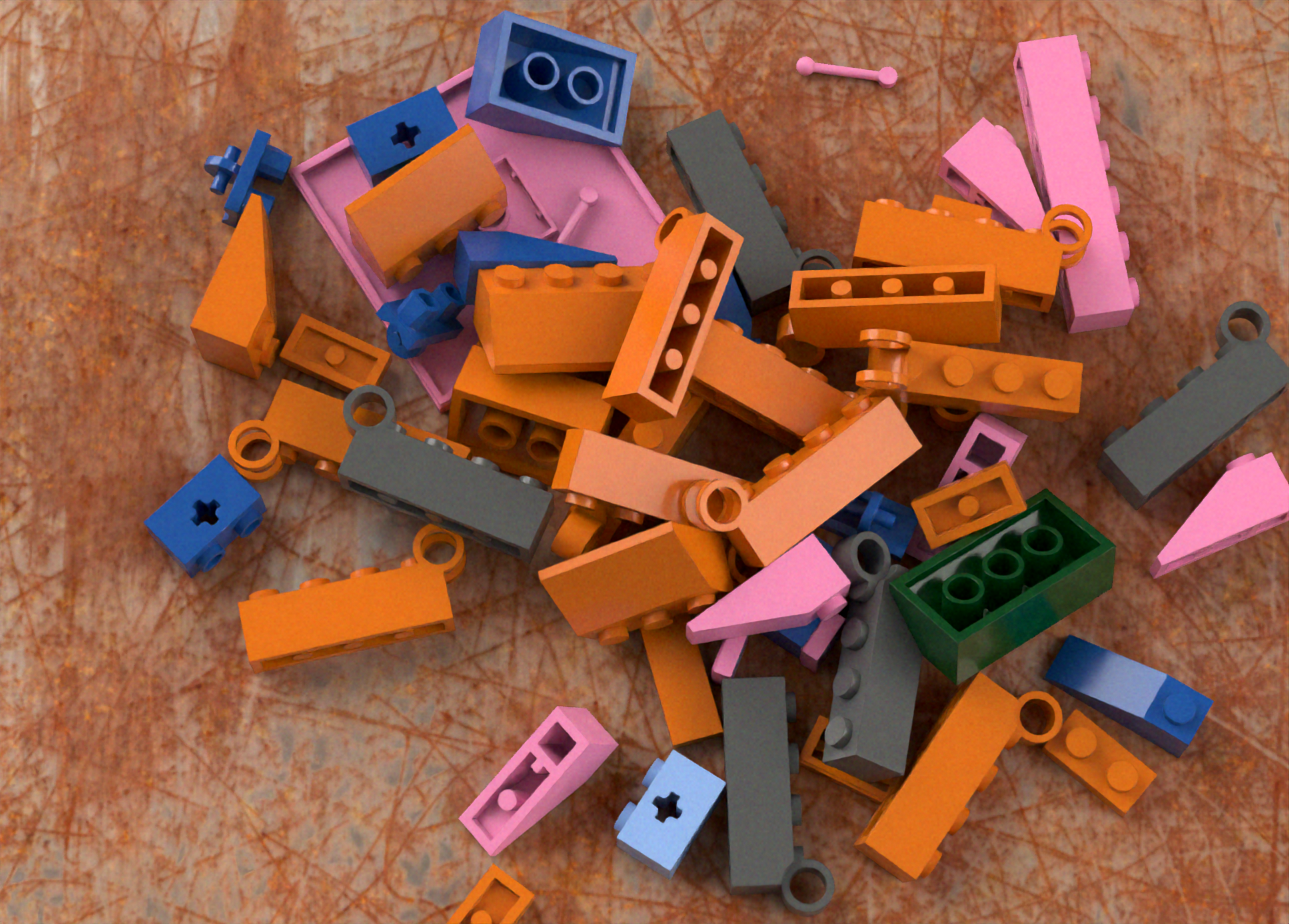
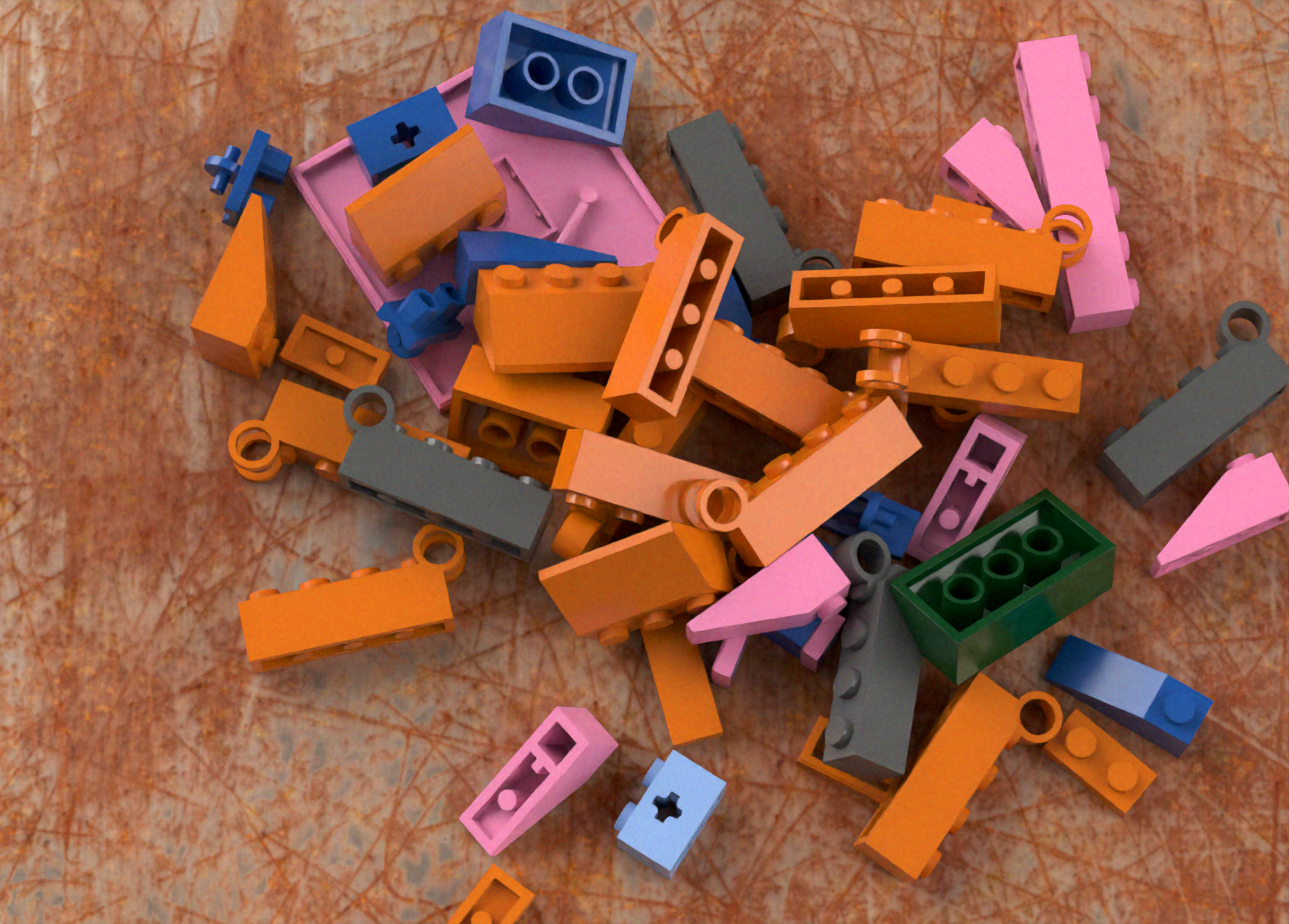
(215, 492): blue brick -> none
(759, 793): dark grey hinge -> none
(886, 76): bright pink hinge -> none
(968, 504): orange plate -> none

